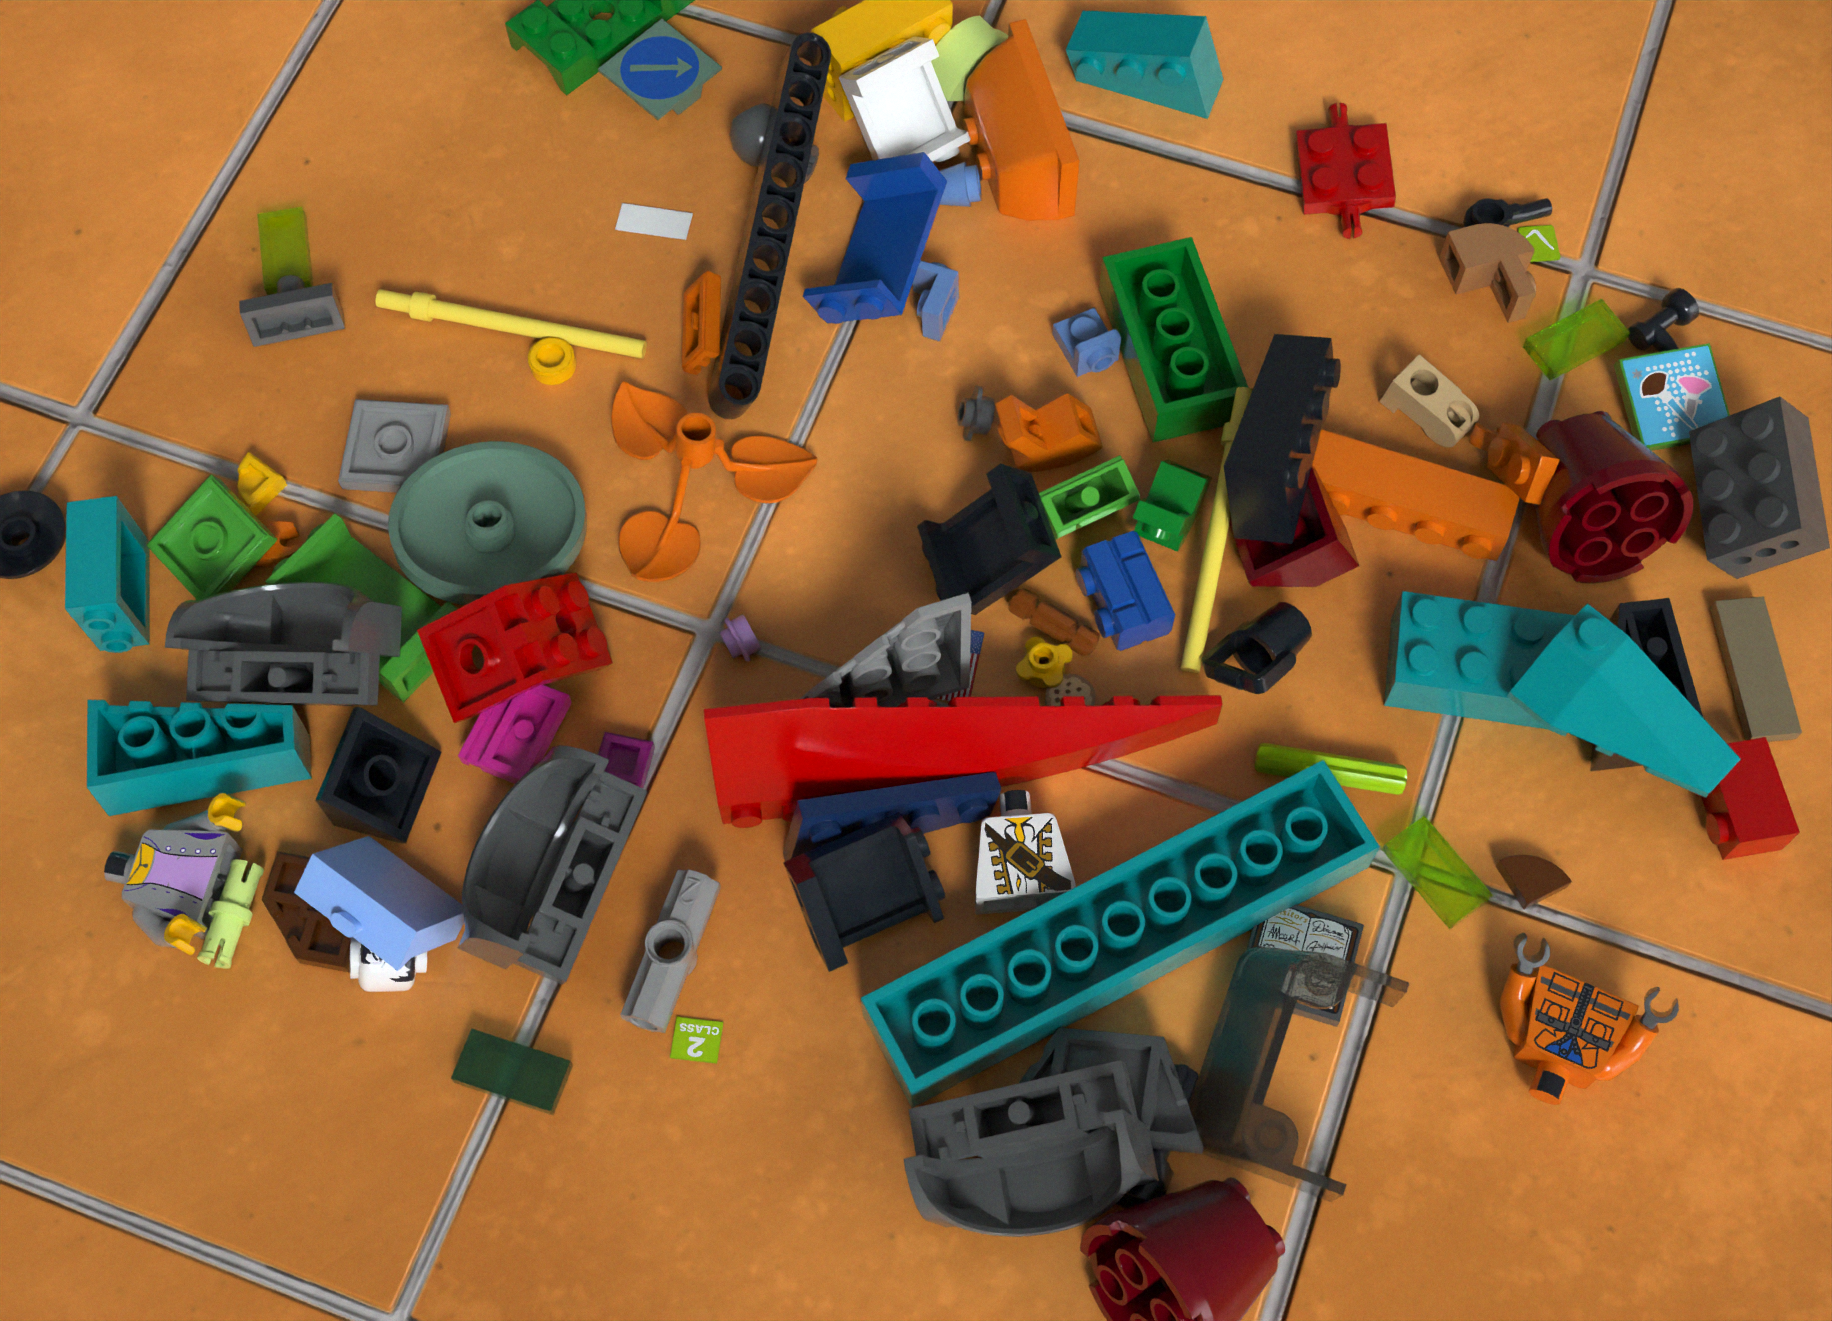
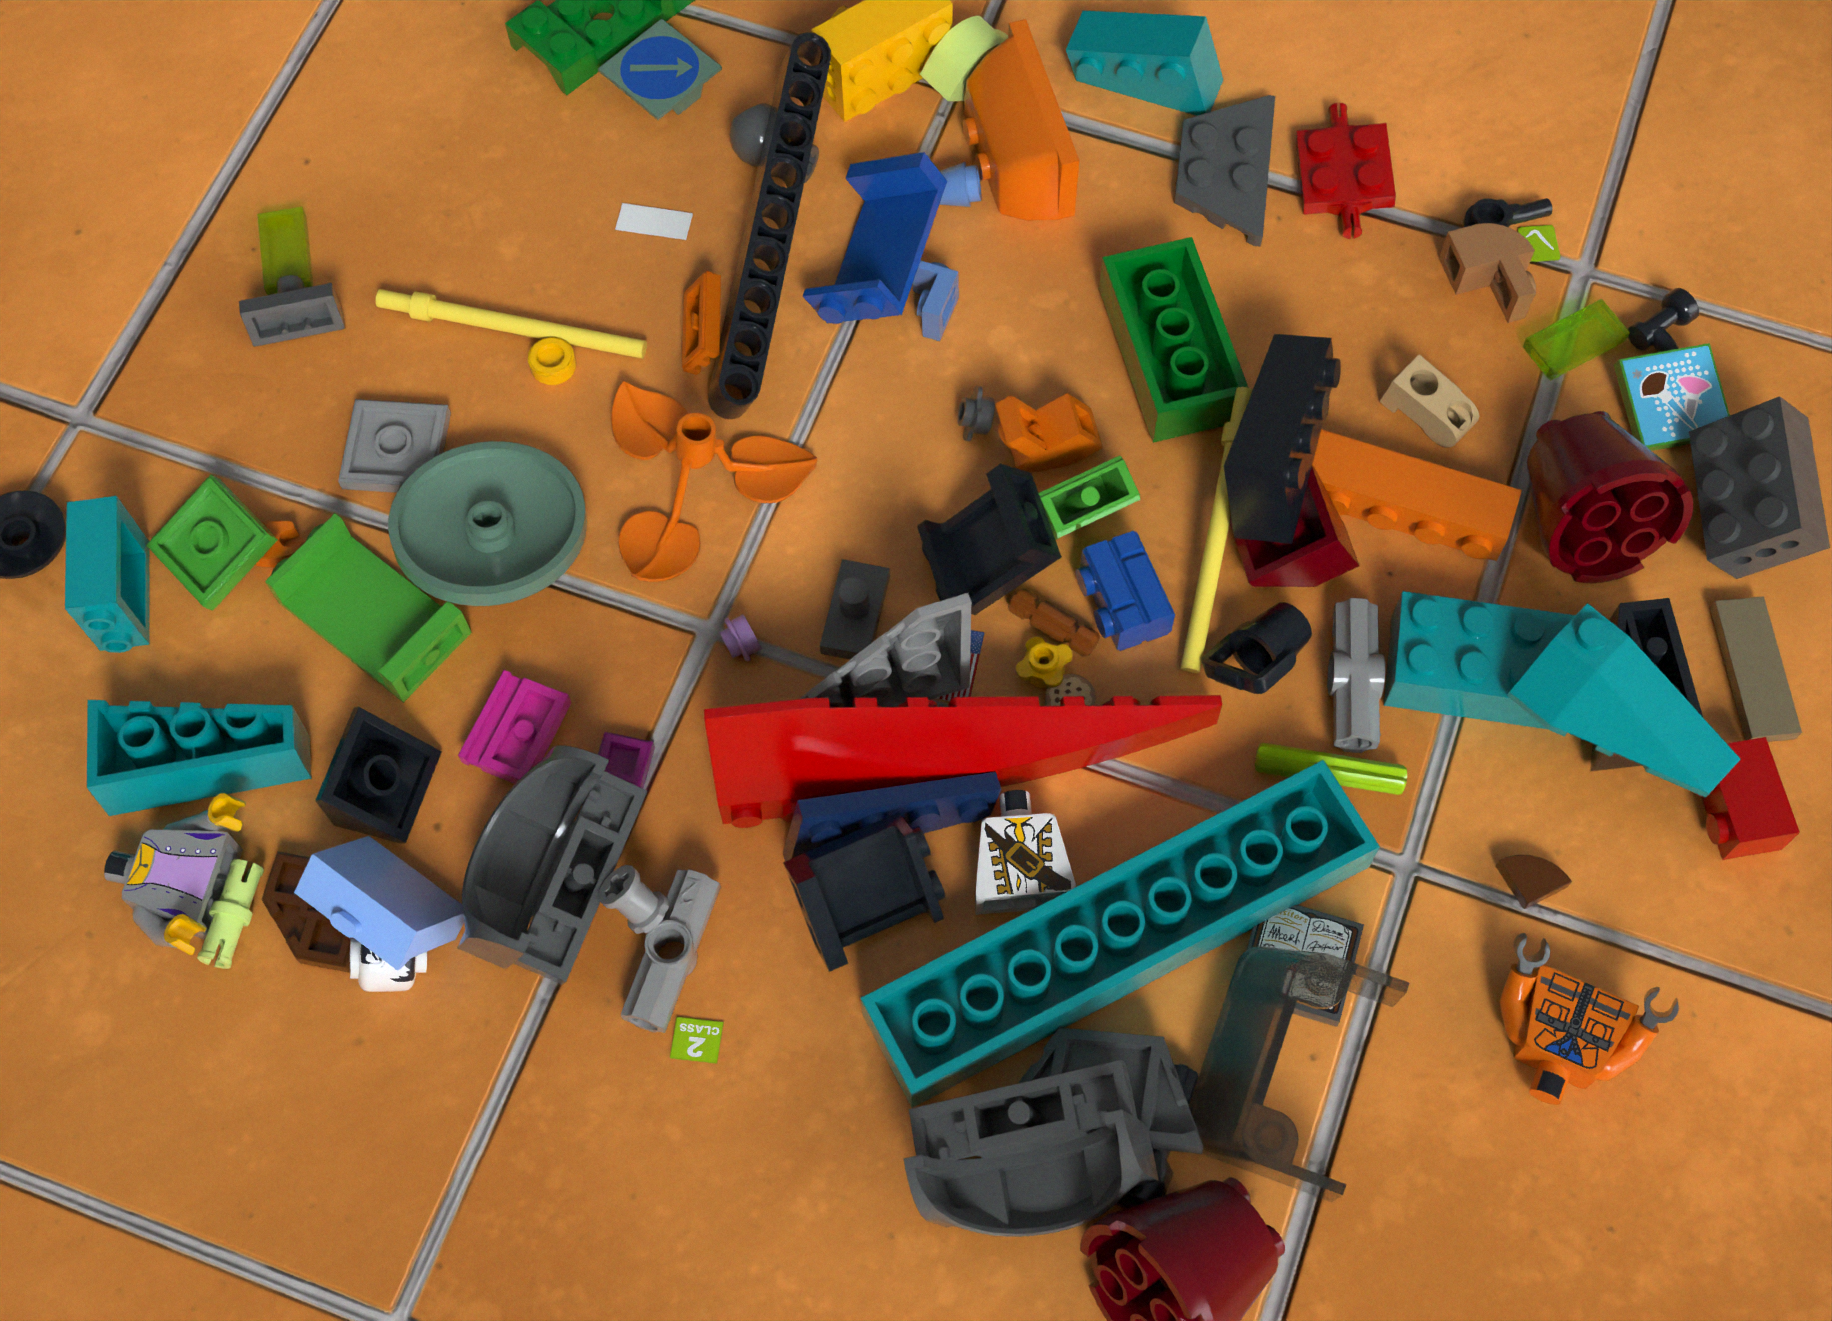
(257, 483): yellow tile -> none
(286, 644): dark grey piece -> none
(512, 1071): clear green tile -> none
(518, 643): red bracket -> none
(633, 899): none -> light grey bush
(854, 609): none -> dark grey tile
(903, 104): white panel -> none
(1087, 342): medium blue bracket -> none
(1171, 504): green brick -> none
(1227, 166): none -> dark grey wing
(1355, 676): none -> light grey piece
(1437, 872): clear neon green tile -> none
(1517, 459): orange plate -> none

